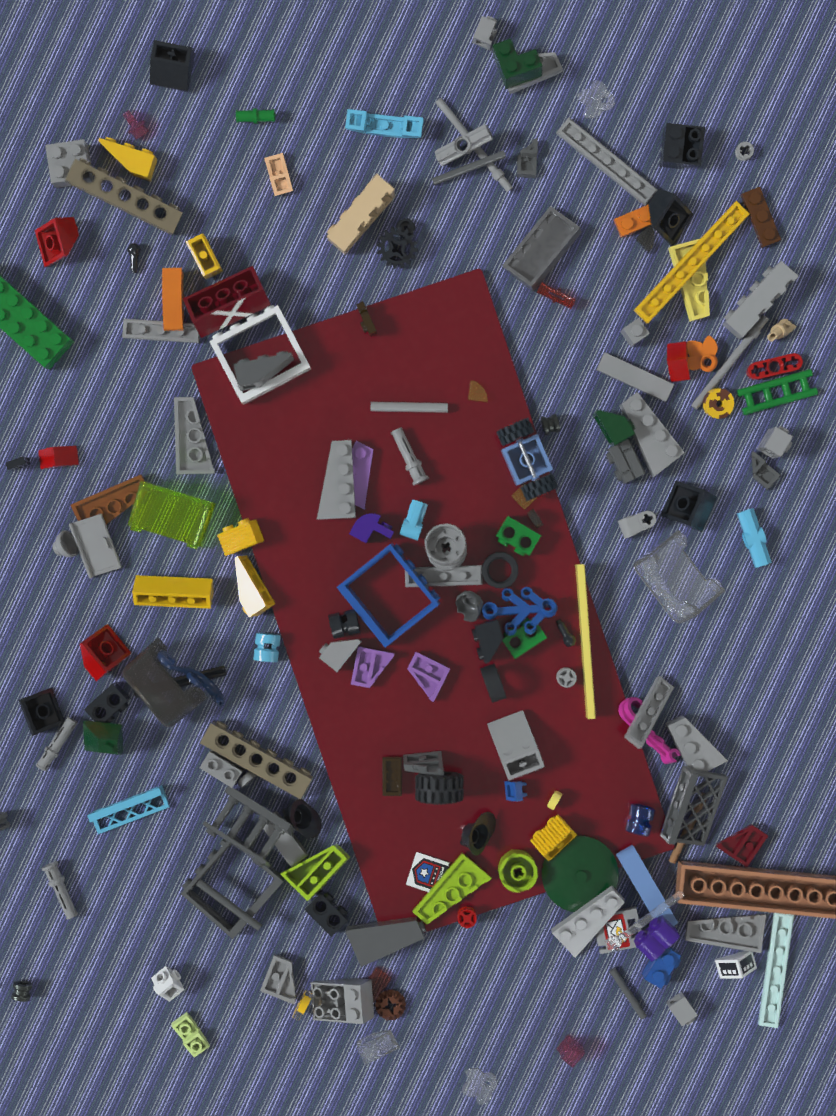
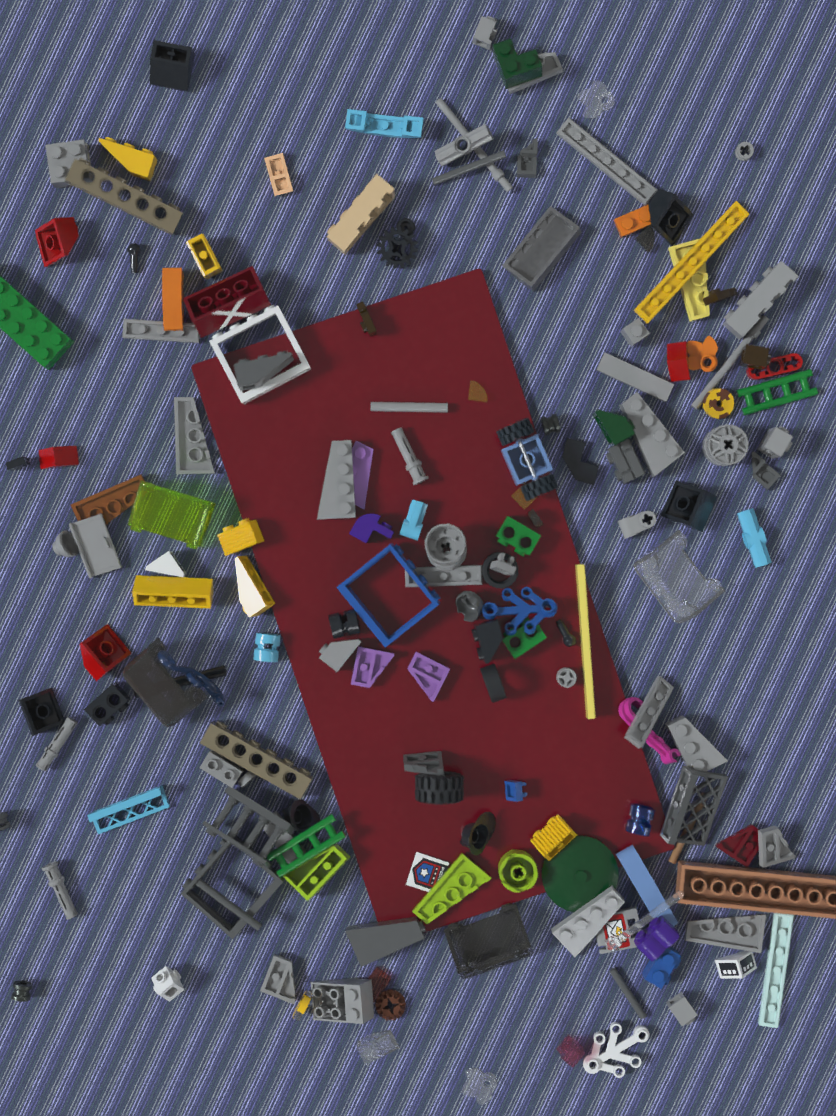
(103, 737): dark green slope -> none
(137, 128): clear pink piece -> none
(168, 565): none -> white slope
(190, 1034): yellowish green slope -> none
(255, 116): green pin -> none
(294, 844): none -> green bar
(322, 916): black brick -> none
(391, 776): dark brown plate -> none
(469, 920): red wheel -> none
(488, 942): none -> clear smoke windscreen
(503, 567): none -> light grey tile
(515, 745): light grey slope -> none
(554, 800): light yellow tile -> none
(568, 302): clear red pin -> none
(572, 457): none -> black tile
(613, 1051): none -> white plant
(682, 146): black slope -> none
(714, 445): none -> light grey wheel
(718, 295): none -> dark brown plate
(755, 357): none -> dark brown brick
(760, 217): reddish brown plate -> none
(772, 847): none -> light grey wing
(781, 330): tan piece -> none

